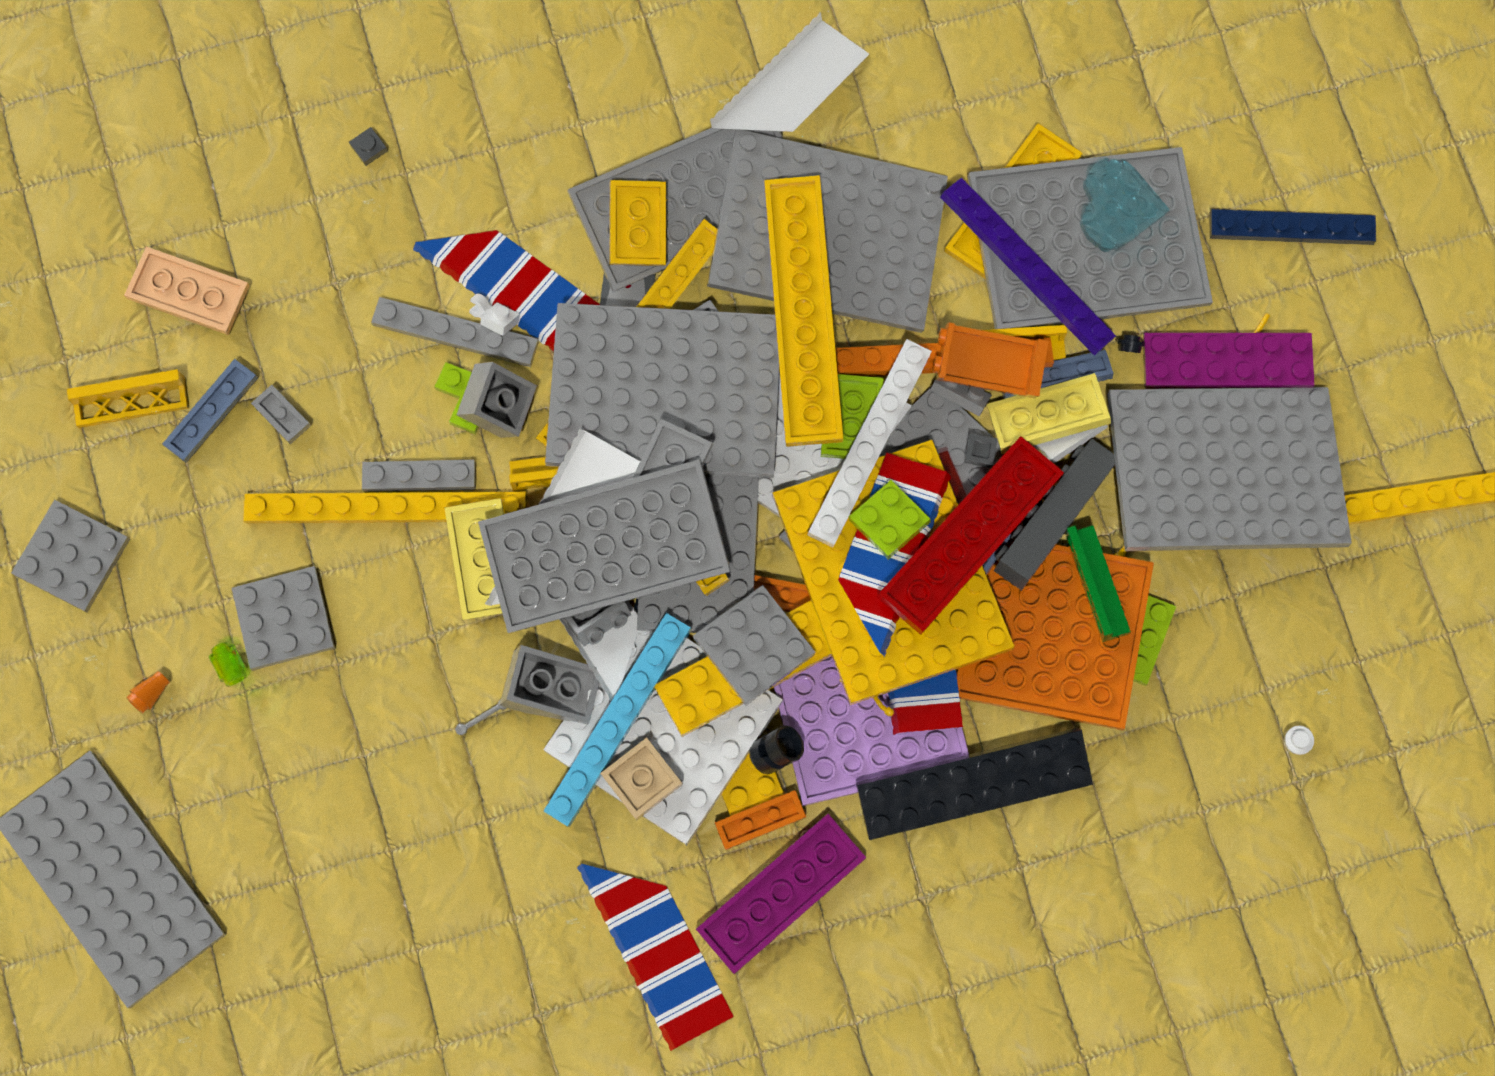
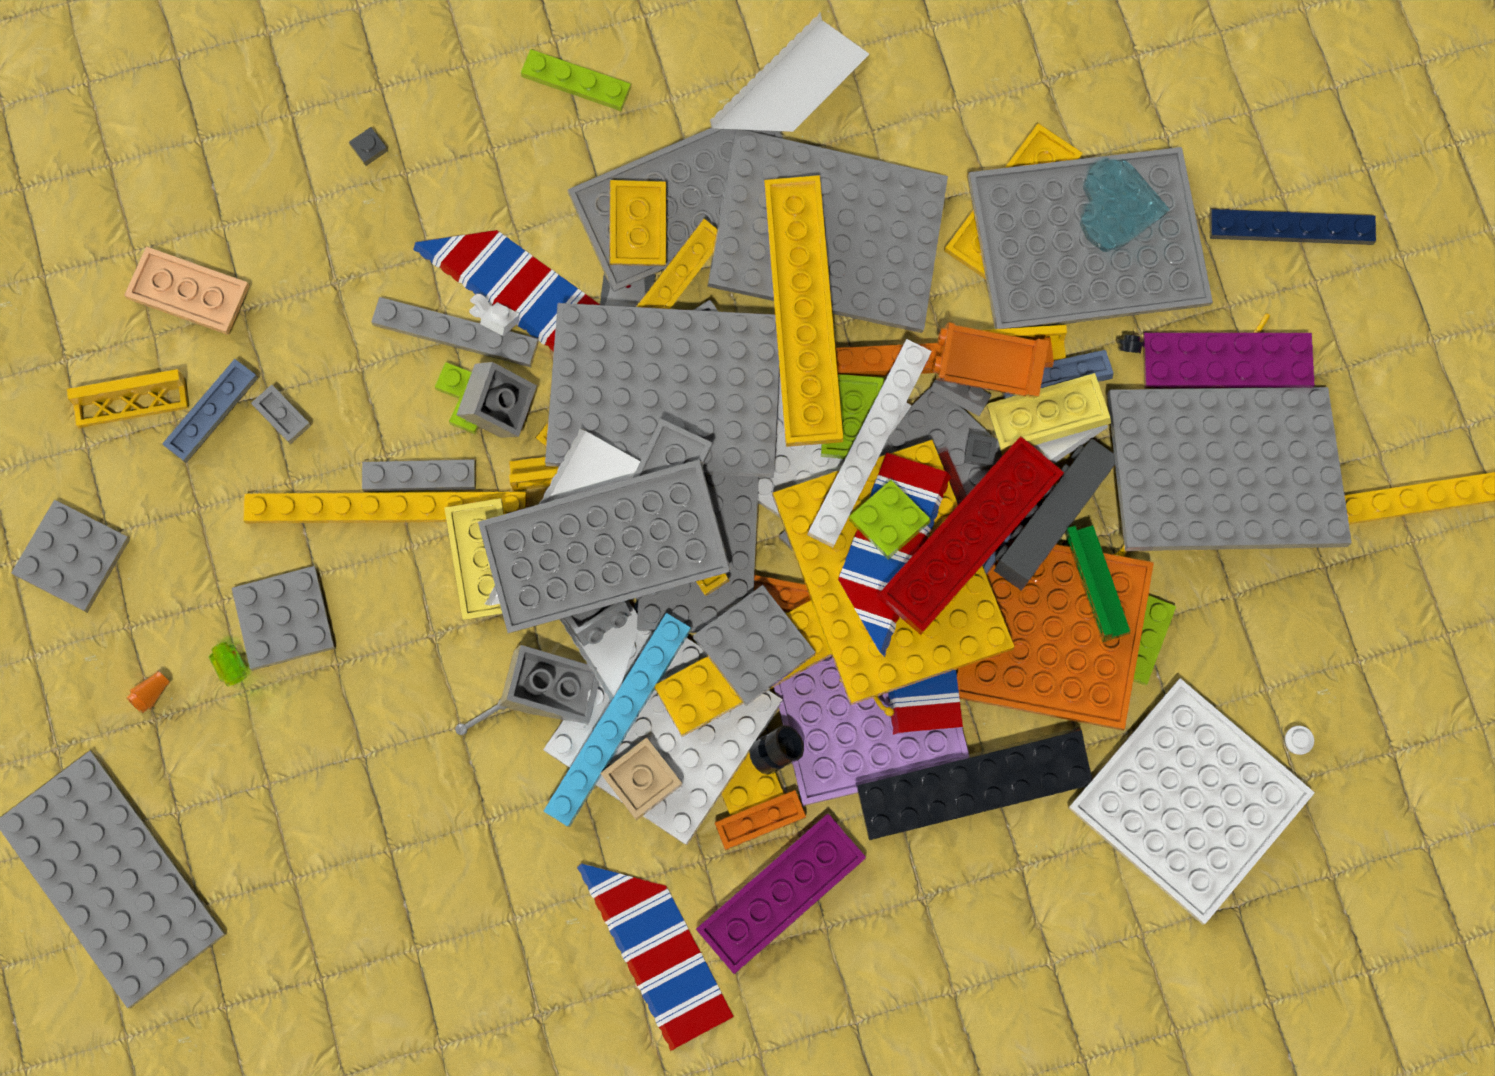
(575, 80): none -> lime plate
(1027, 266): dark purple plate -> none
(1191, 801): none -> white plate

